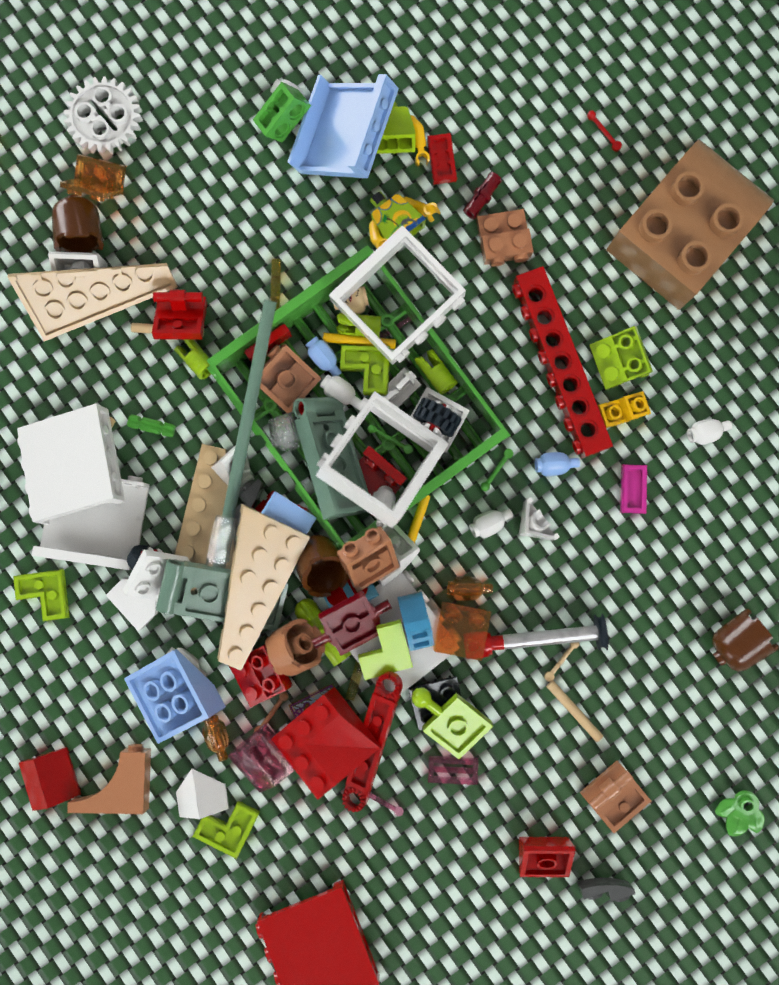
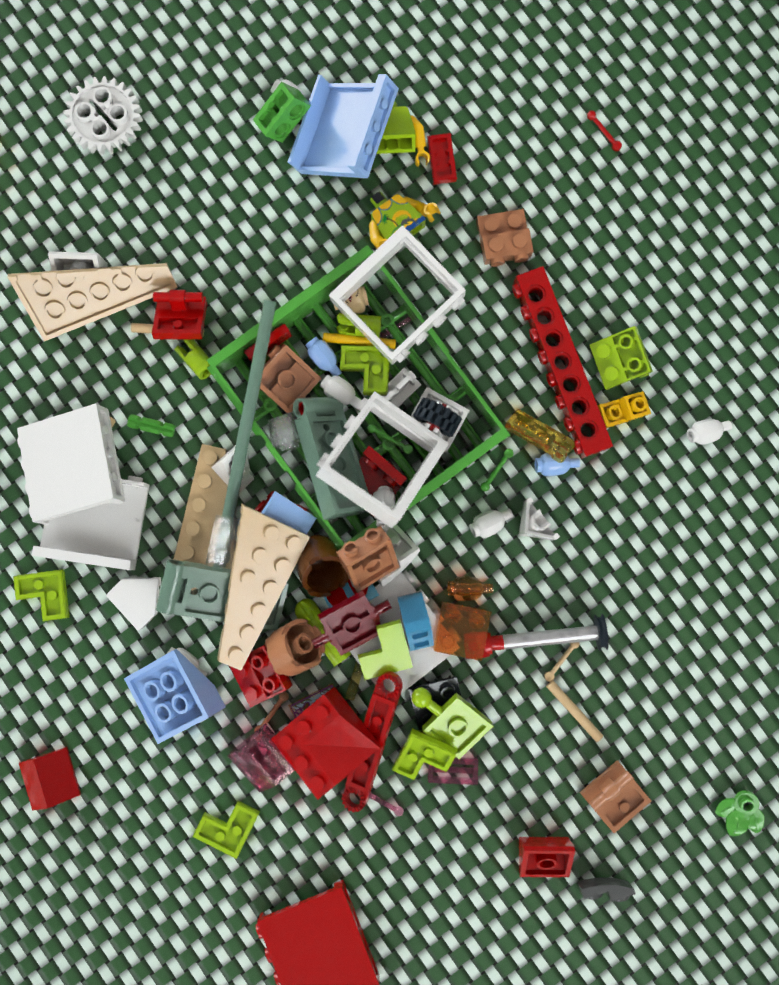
(76, 225): reddish brown cylinder -> none
(96, 178): clear orange bracket -> none
(126, 791): nougat arch -> none
(148, 571): white plate -> none
(201, 796): white slope -> none
(216, 736): clear orange plant -> none
(251, 495): dark grey slope -> none
(275, 281): clear yellow bar -> none
(418, 518): yellow bar -> none
(420, 749): none -> lime tile
(438, 375): lime hinge -> none
(482, 195): dark red pin -> none
(540, 435): none -> clear yellow plate
(633, 489): dark pink tile -> none
(689, 224): medium nougat brick -> none
(742, 642): reddish brown cylinder -> none

